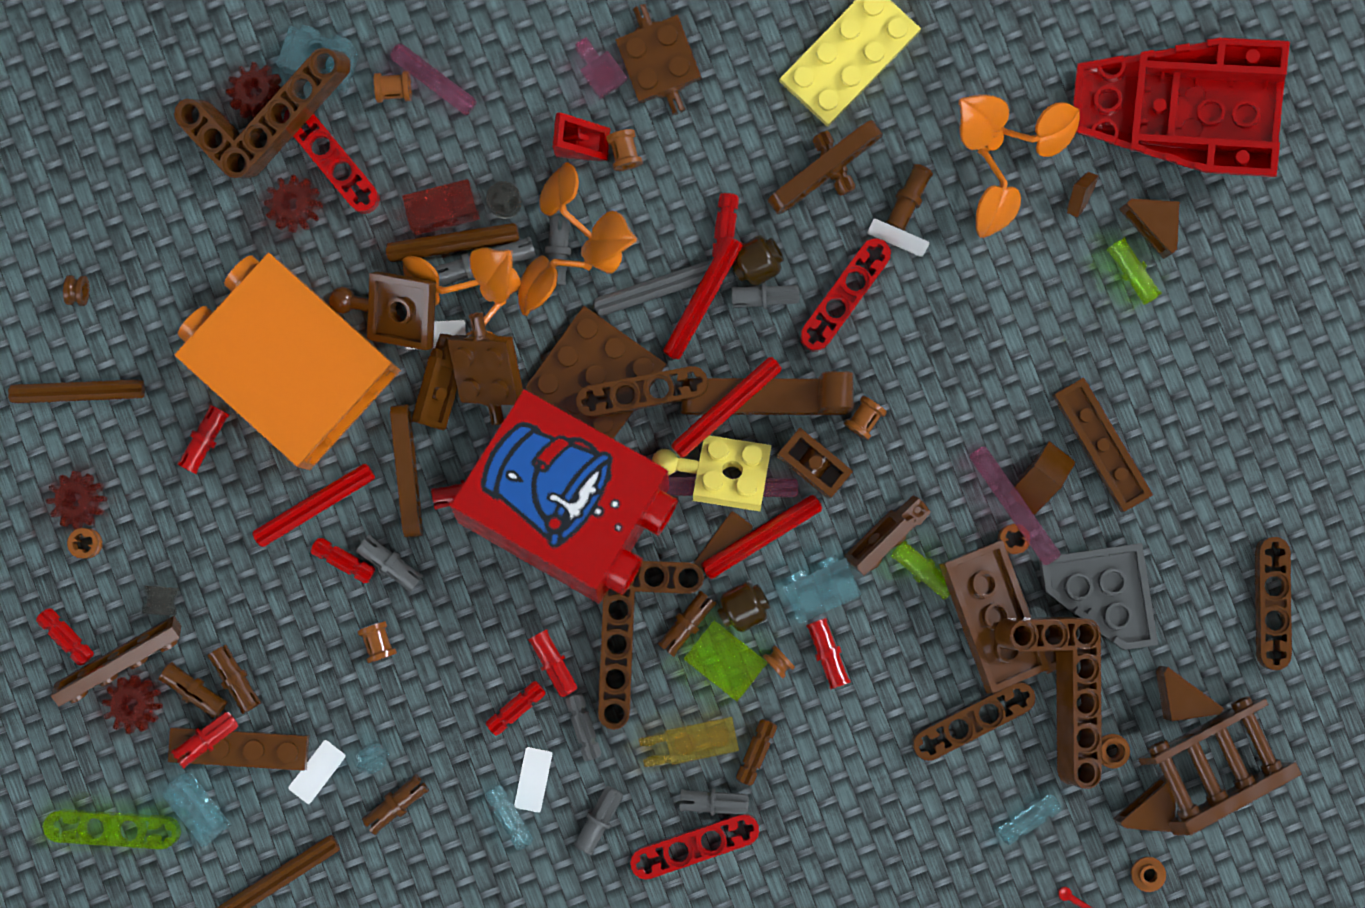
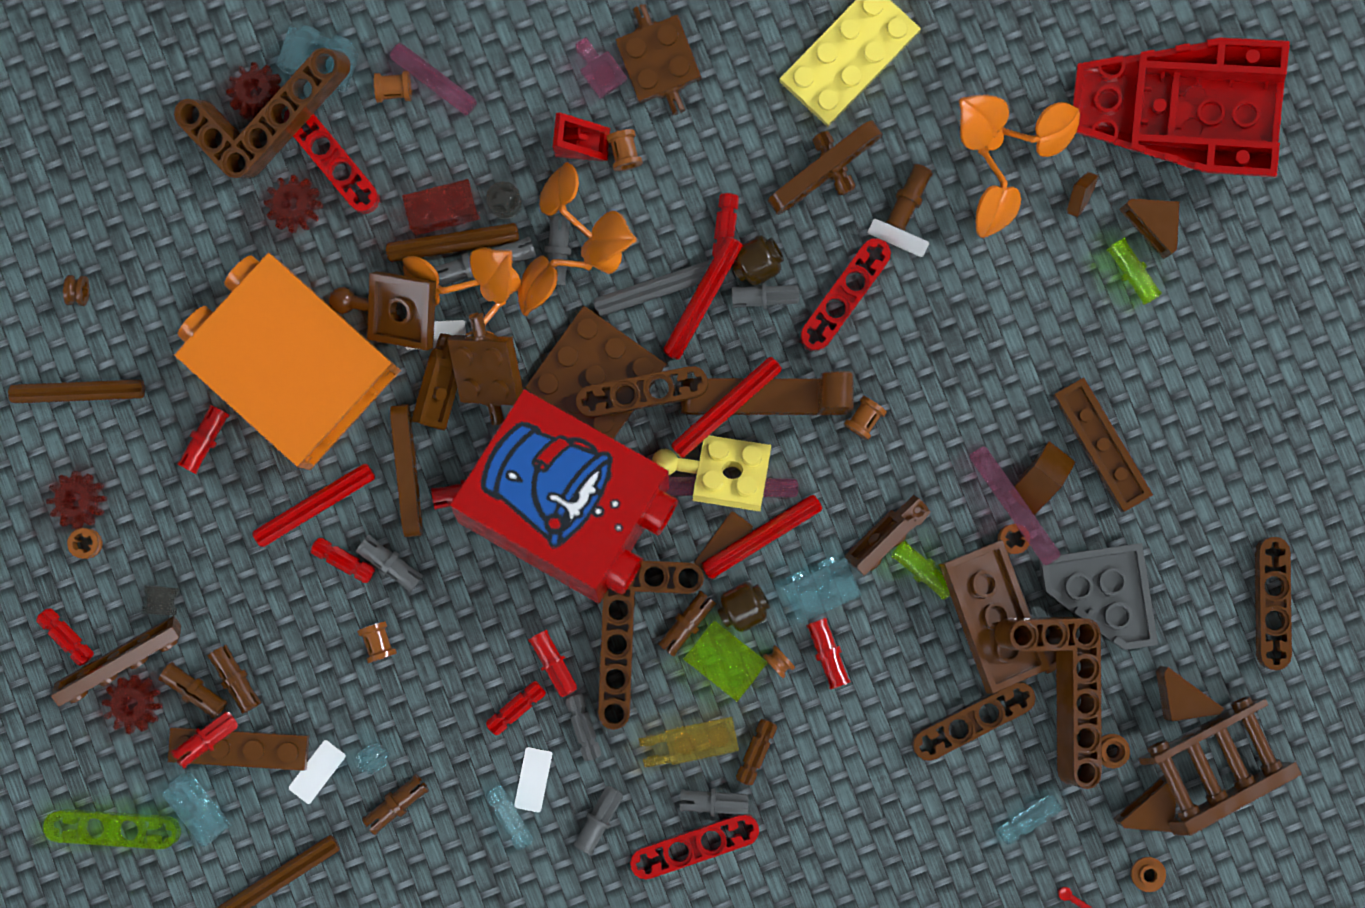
(814, 463): reddish brown brick -> none

